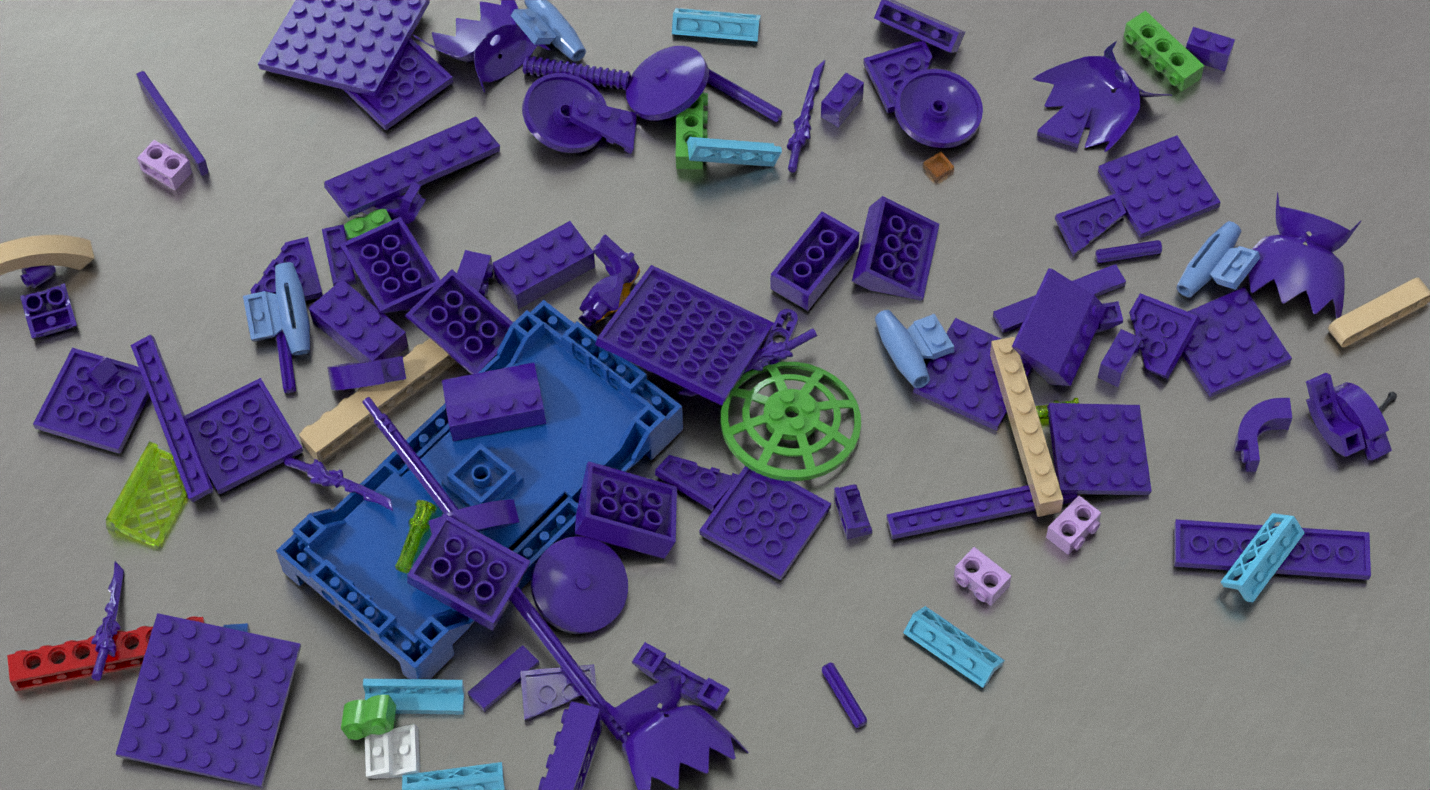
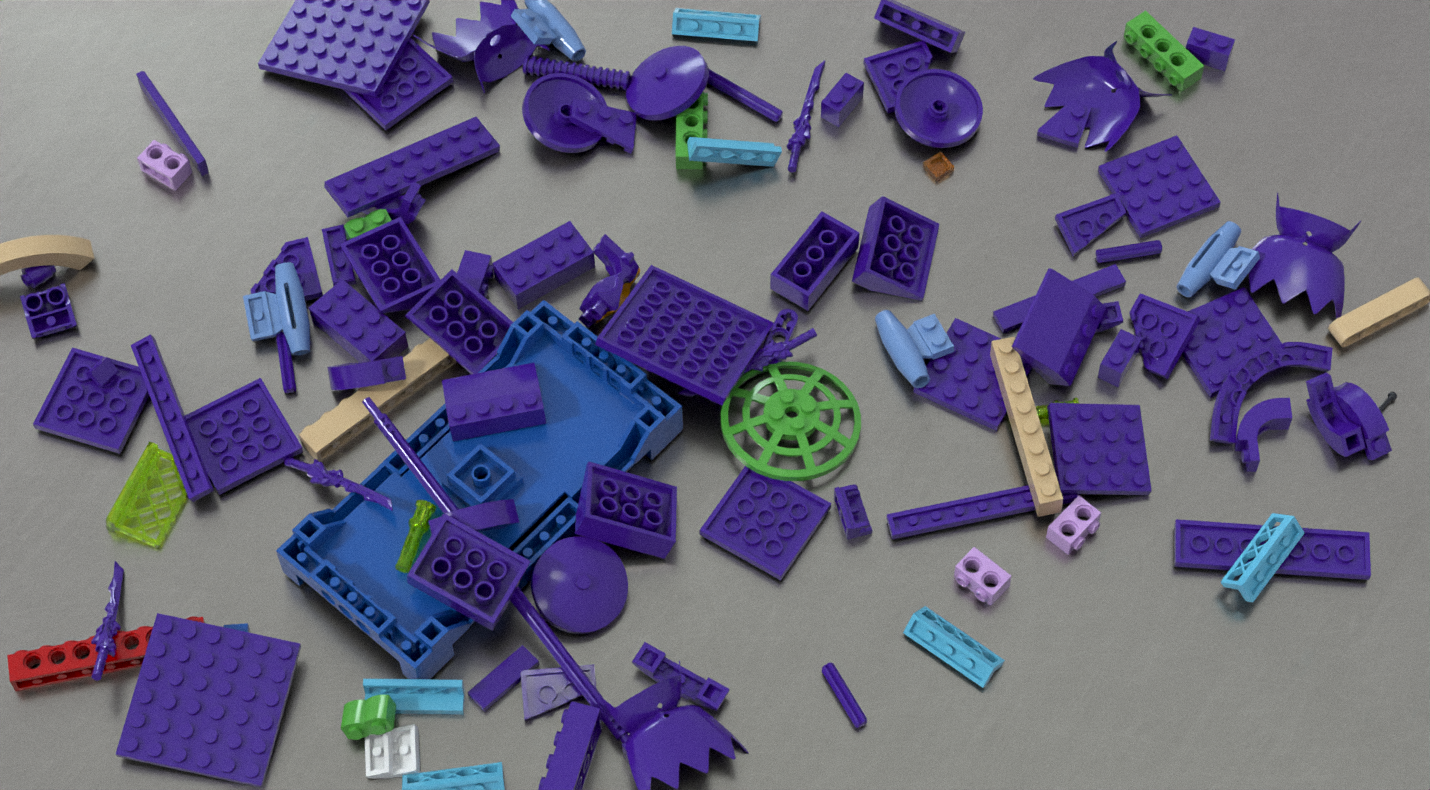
(697, 482): dark purple wing -> none
(1250, 370): none -> dark purple plate

